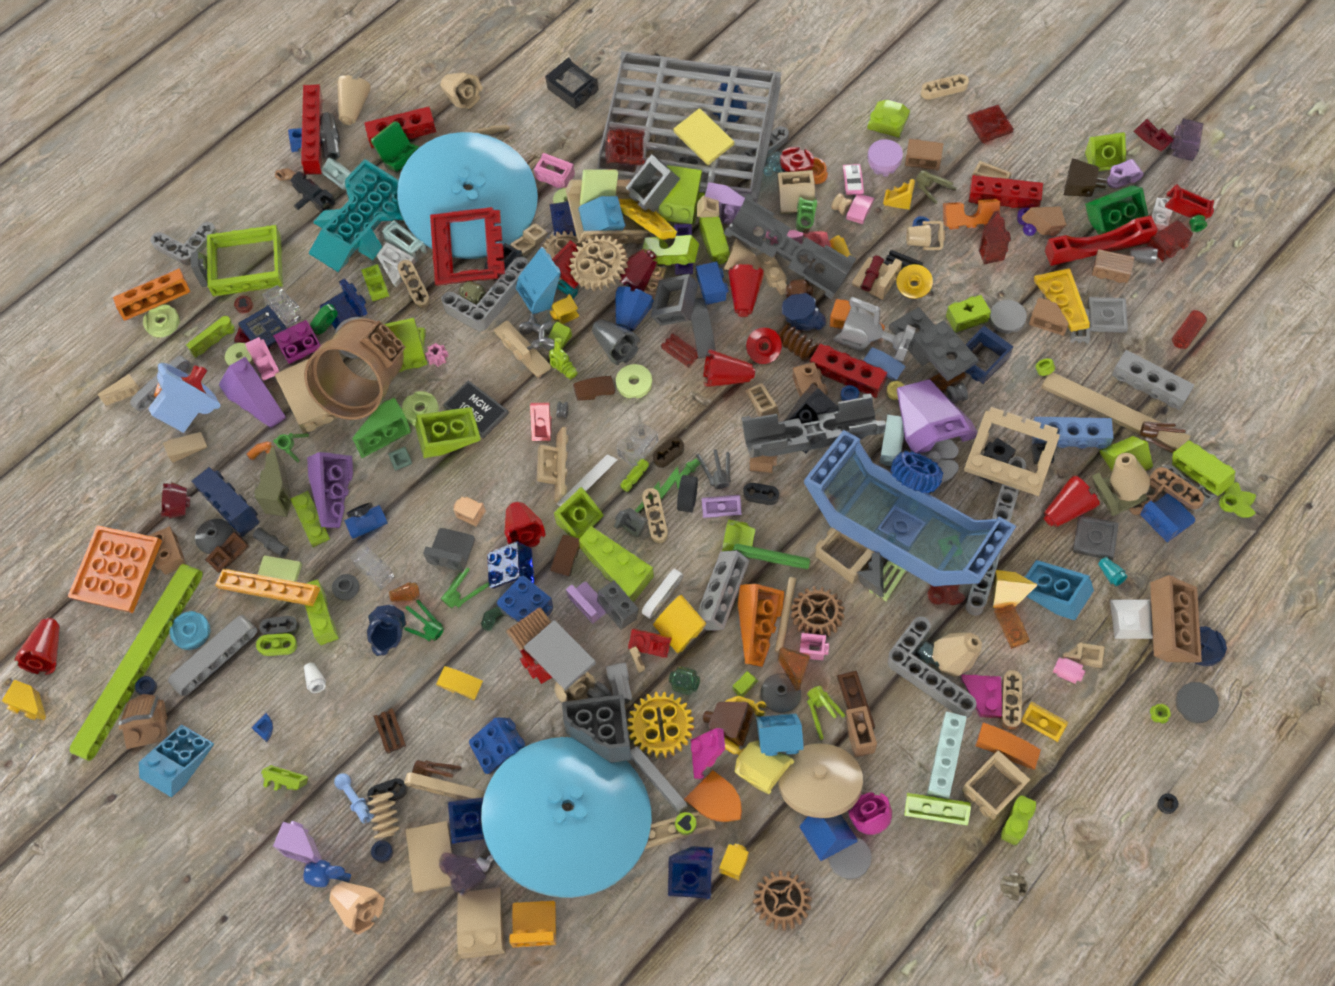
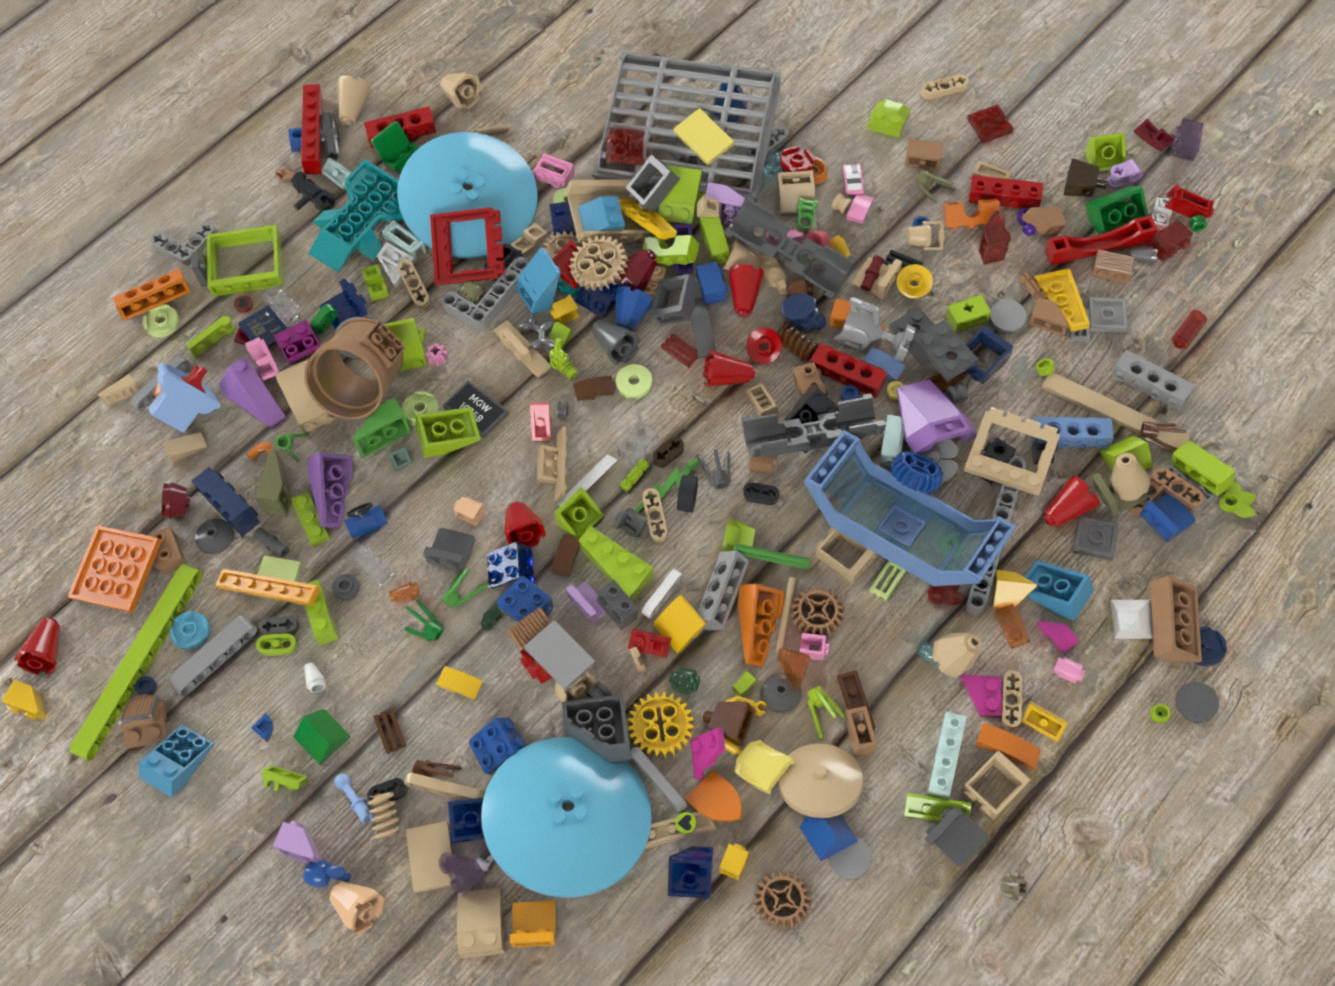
(227, 553): reddish brown slope -> none
(235, 351): yellowish green piece -> none
(320, 735): none -> green slope
(382, 851): dark blue tile -> none
(385, 628): dark blue piece -> none
(571, 83): black window -> none
(597, 184): yellowish green tile -> none
(597, 301): none -> clear blue bracket
(619, 678): light grey piece -> none
(721, 506): lavender slope -> none
(779, 734): dark azure slope -> none
(871, 813): dark pink cylinder -> none
(873, 578): dark grey slope -> none
(884, 157): lavender piece -> none
(901, 196): yellow slope -> none
(925, 673): light grey beam -> none
(956, 835): none -> dark grey bracket
(1018, 820): lime brick -> none
(1032, 286): none -> medium nougat axle
(1059, 634): none -> dark pink slope
(1087, 655): tan slope -> none
(1113, 572): teal cone -> none
(1174, 805): black bush -> none

